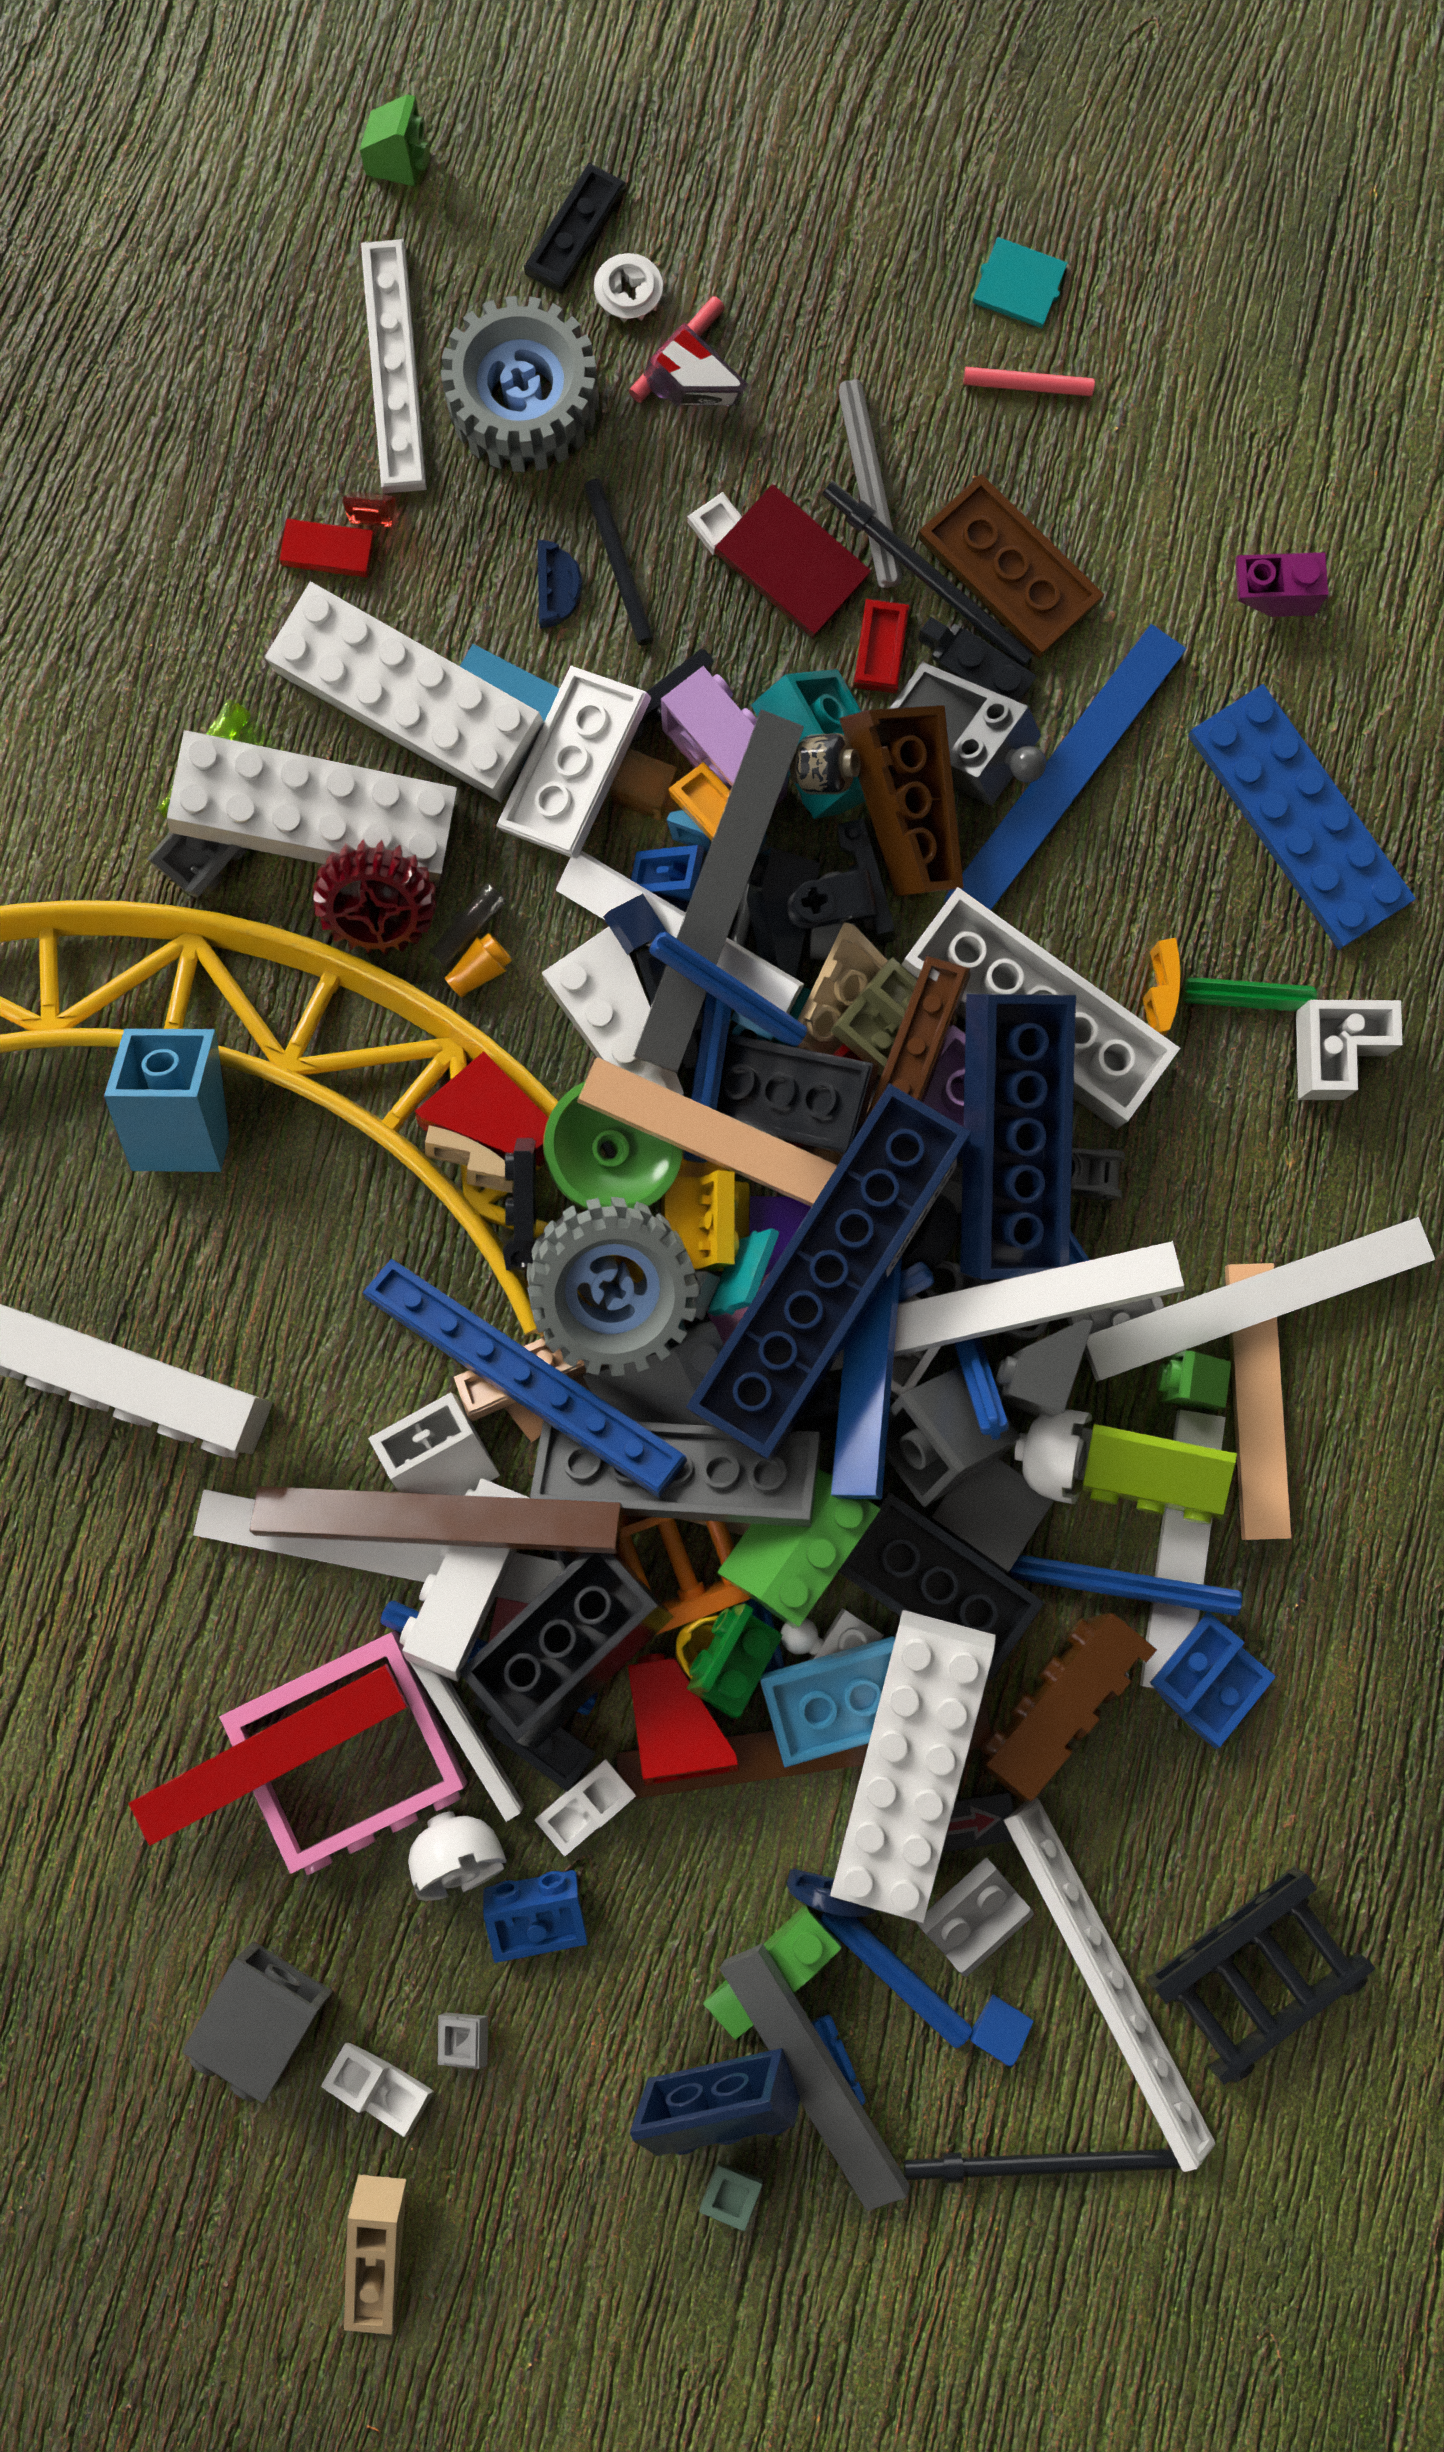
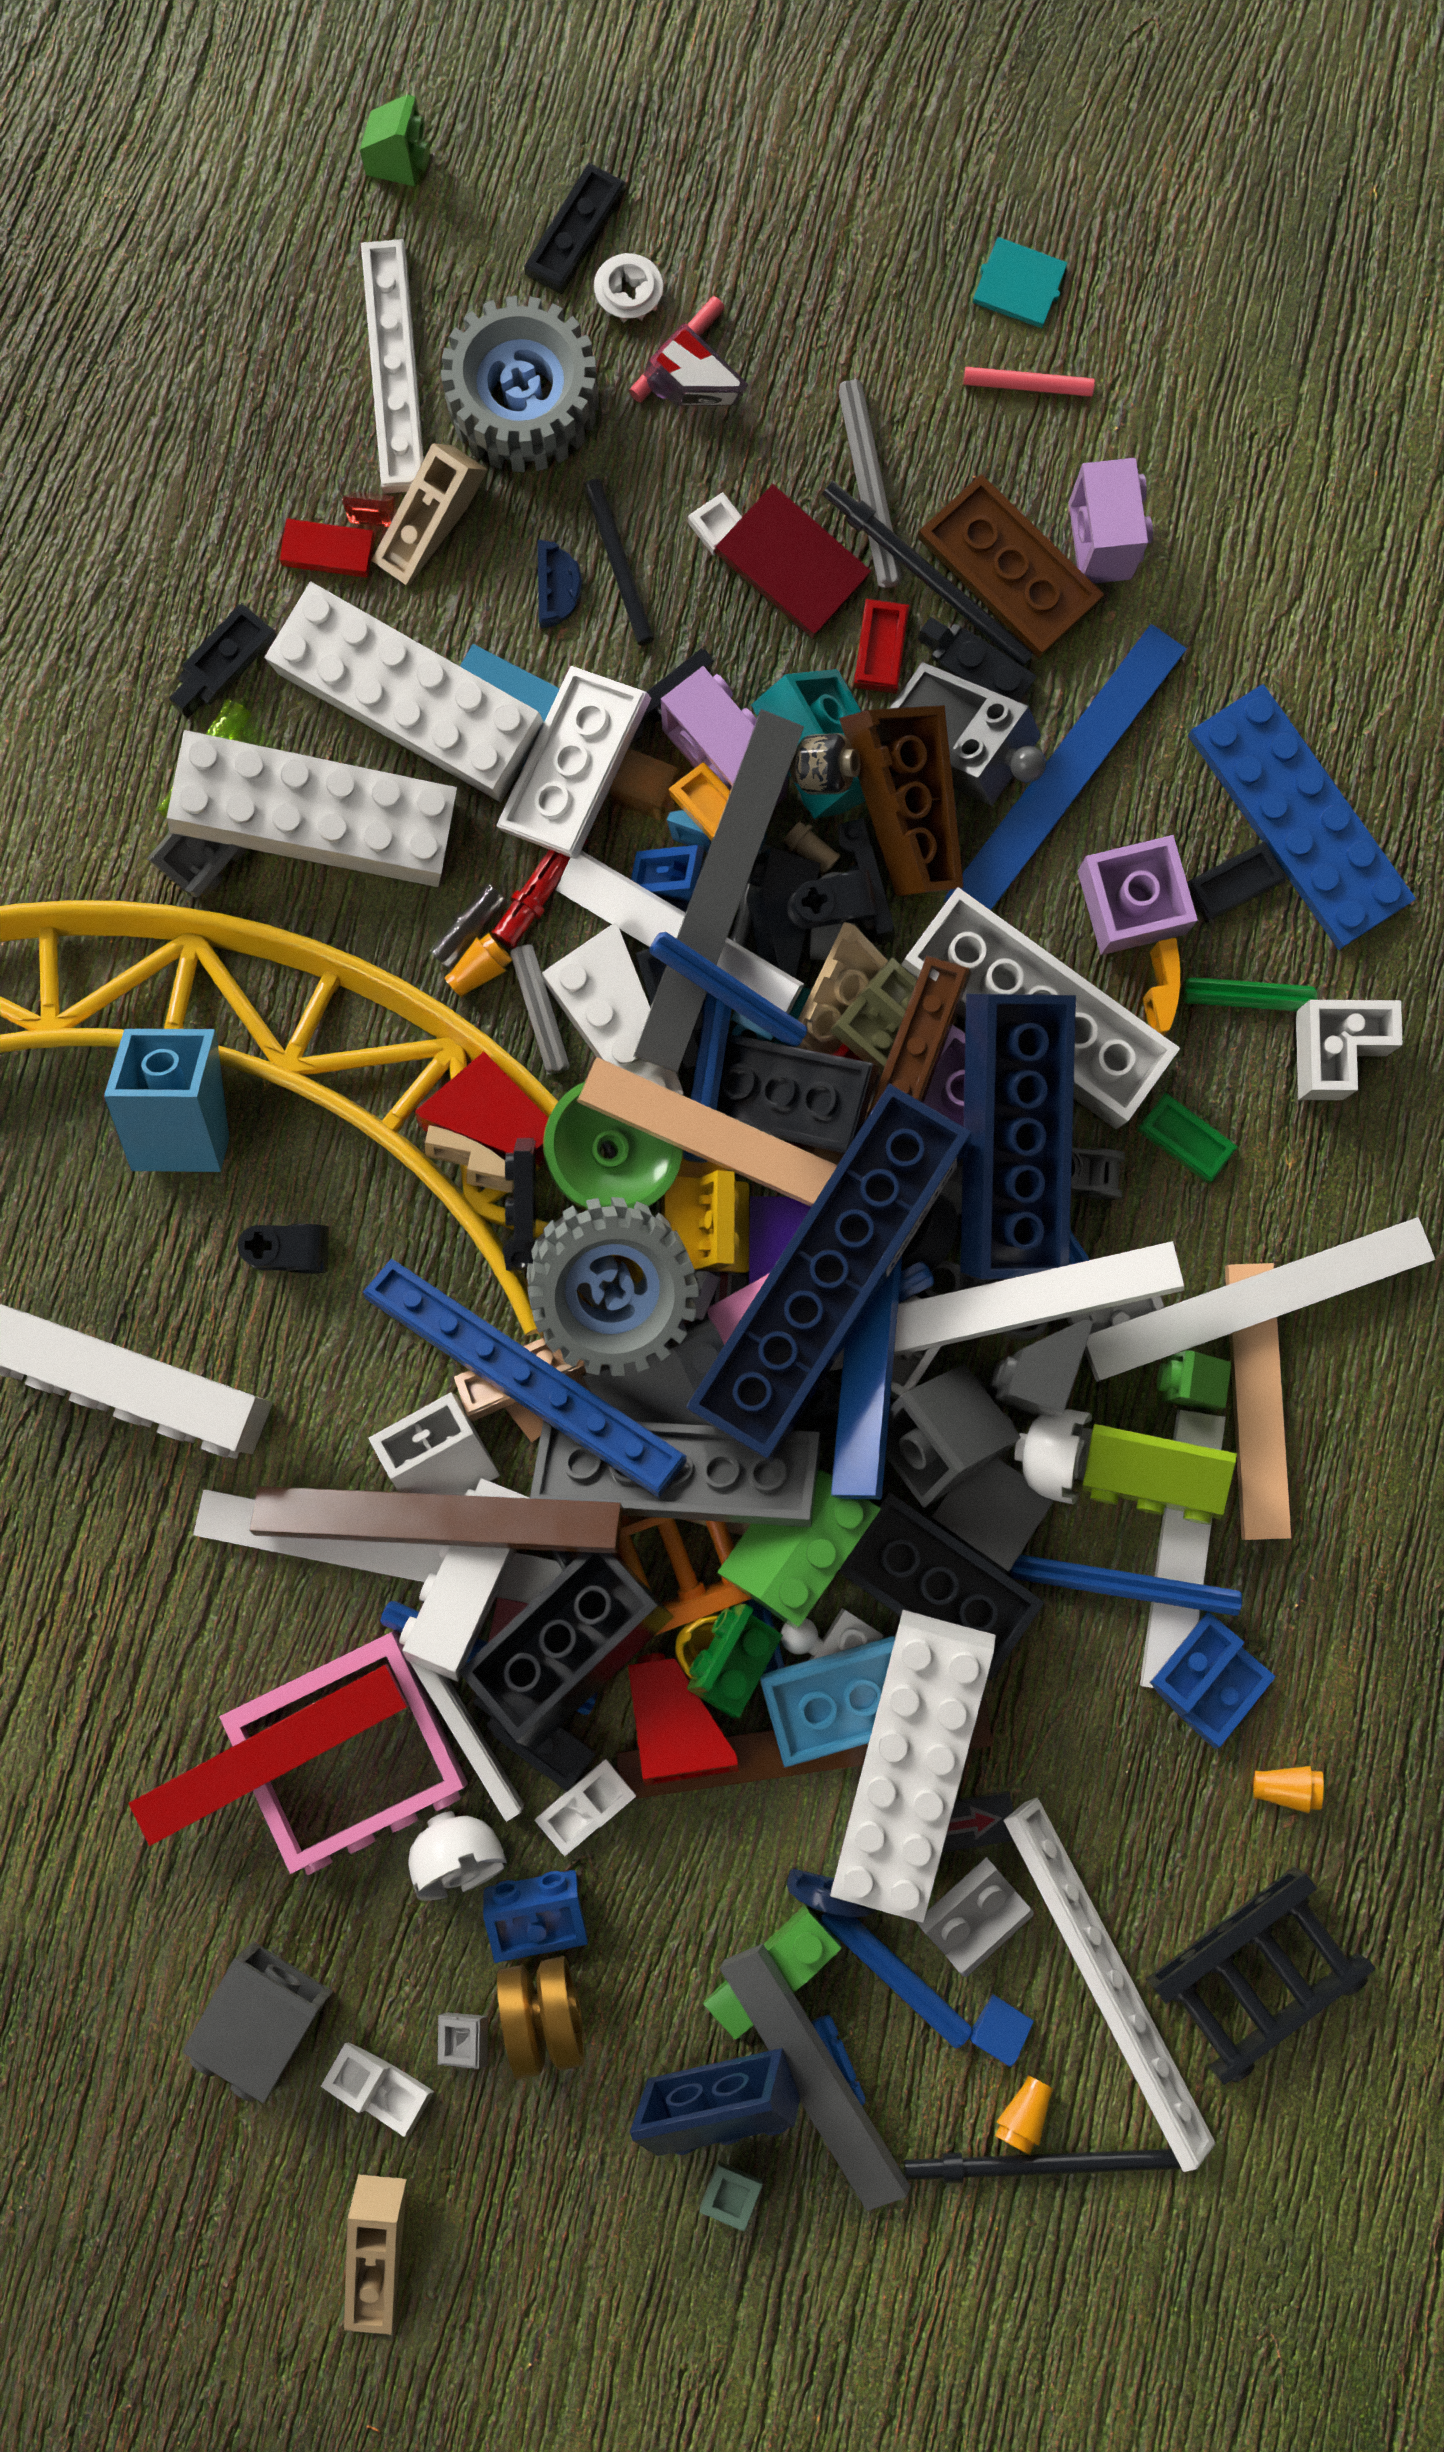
(221, 659): none -> black hinge
(294, 1248): none -> black piece
(370, 908): dark red gear -> none
(429, 511): none -> tan slope
(530, 900): none -> red pin
(535, 2018): none -> pearl gold wheel
(540, 1009): none -> light grey axle
(634, 923): dark blue tile -> none
(742, 1279): teal piece -> none
(810, 846): none -> tan pin
(982, 1387): blue axle -> none
(1025, 2116): none -> light orange cone
(1063, 1704): reddish brown wedge -> none
(1109, 520): none -> lavender brick
(1137, 895): none -> lavender brick
(1187, 1138): none -> green tile
(1235, 882): none -> black tile
(1282, 583): magenta slope -> none
(1290, 1787): none -> light orange cone

